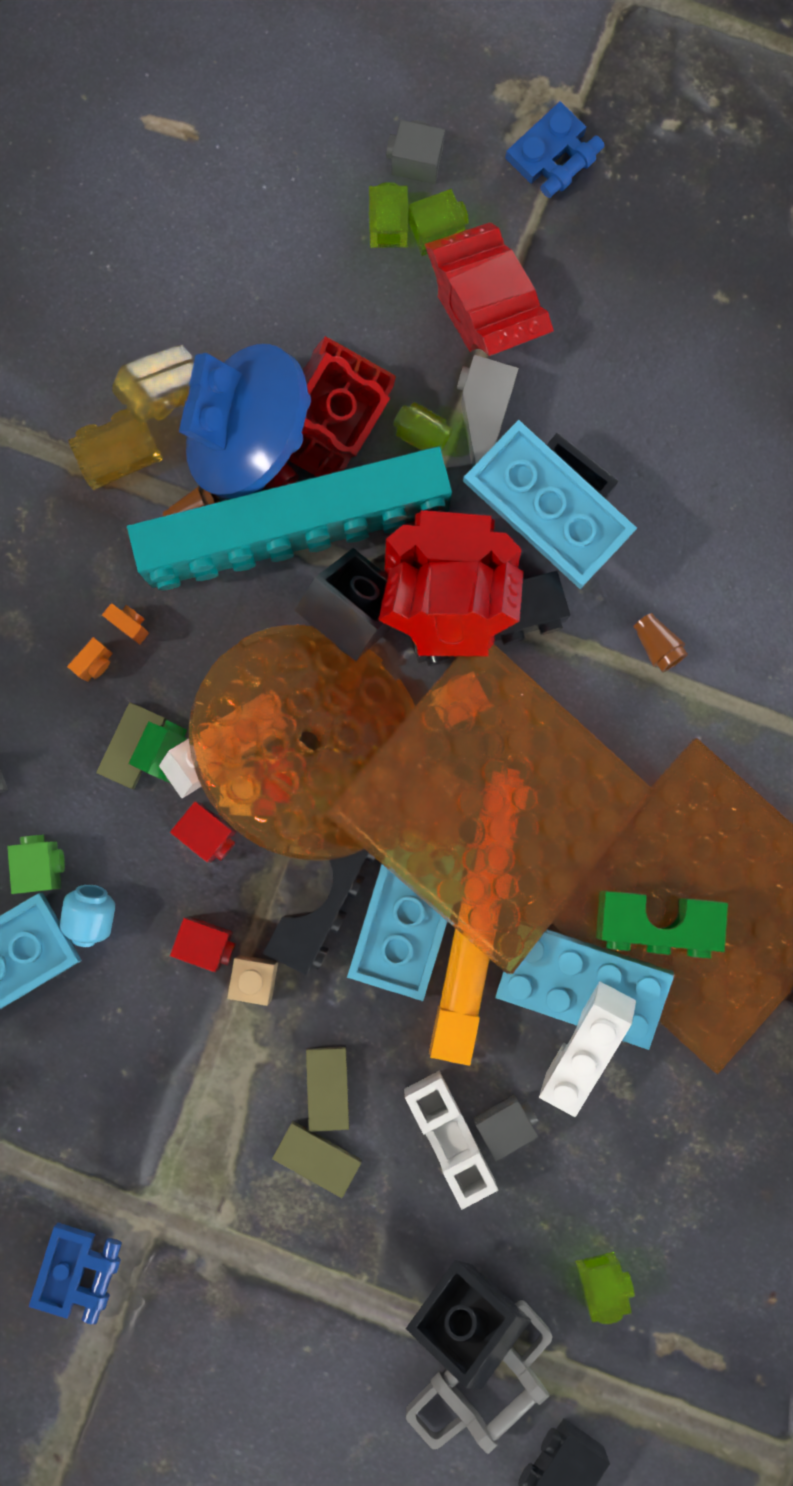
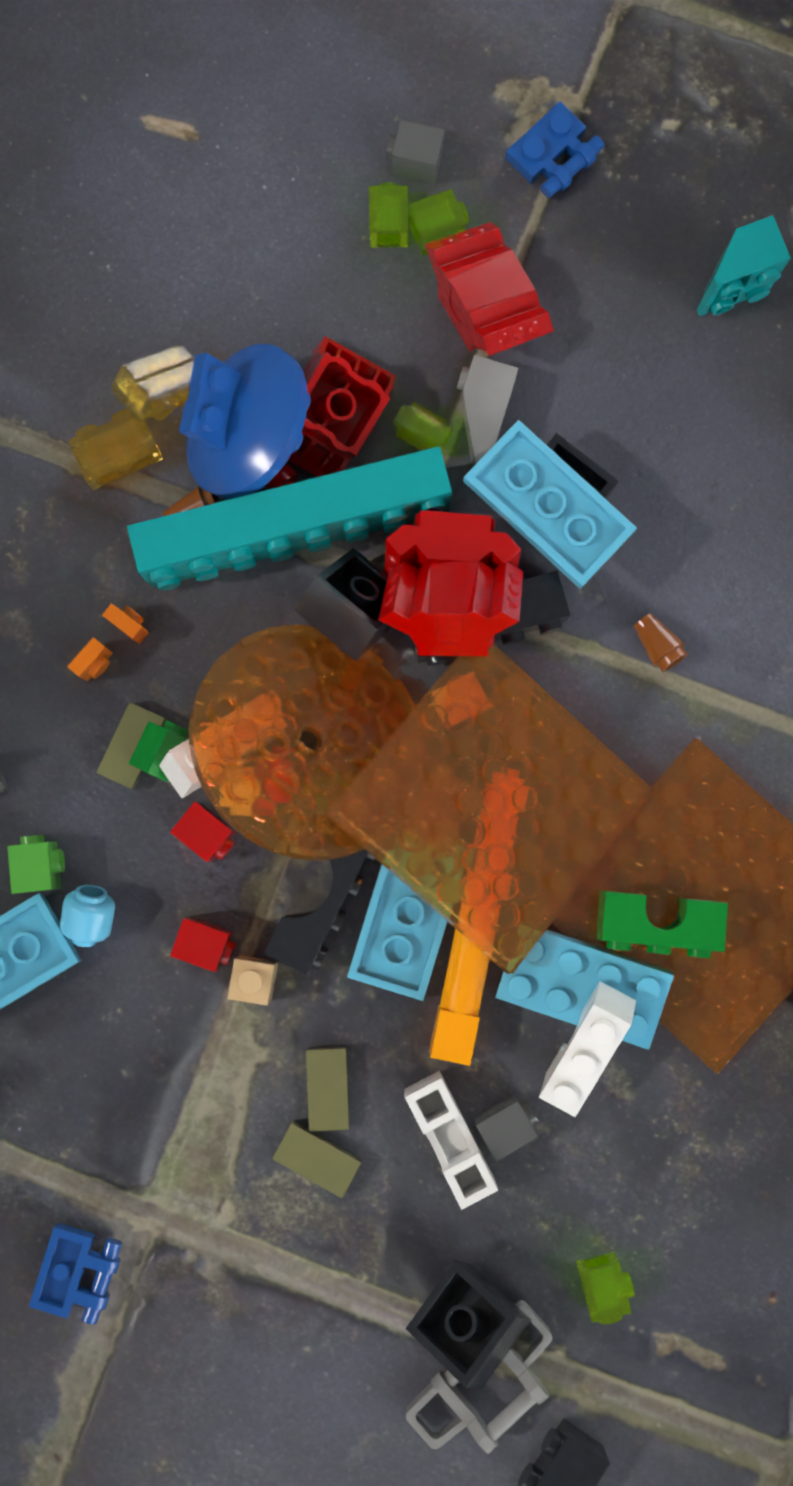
(746, 267): none -> teal slope

